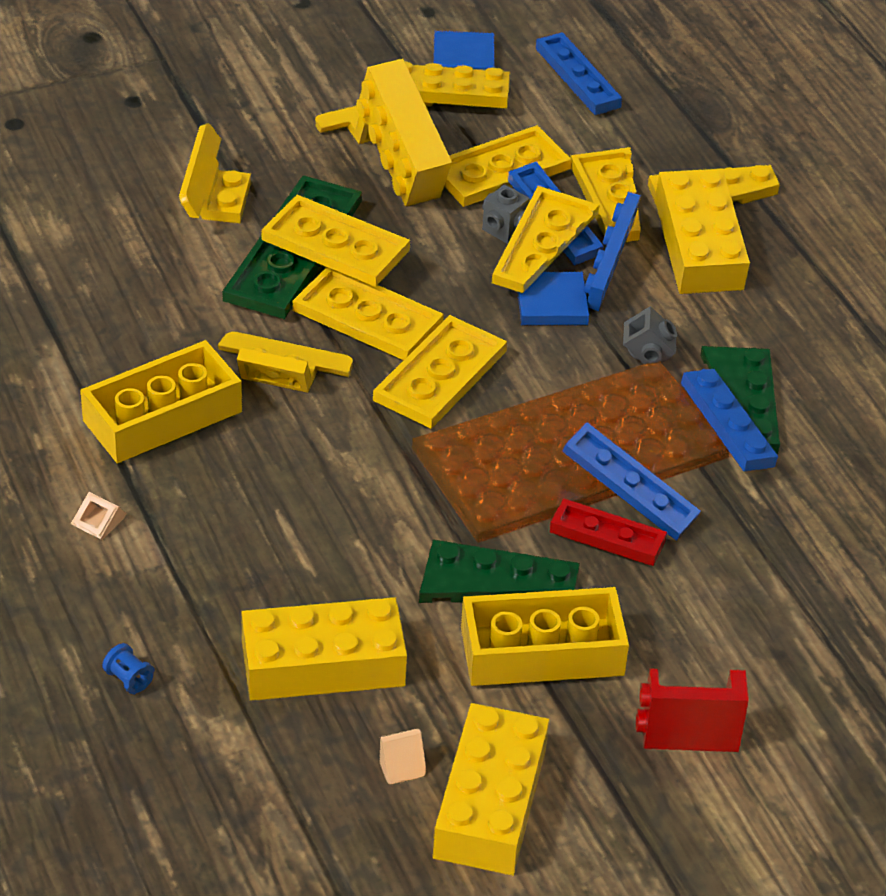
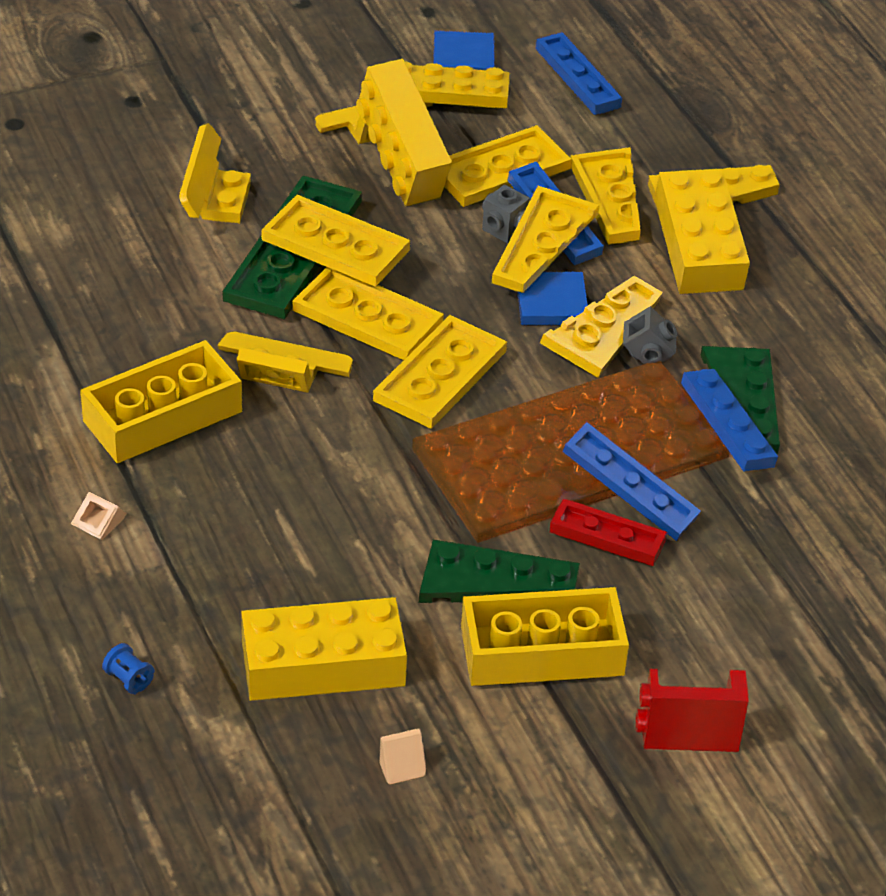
(491, 789): yellow brick -> none
(597, 333): none -> yellow wing
(607, 260): blue plate -> none

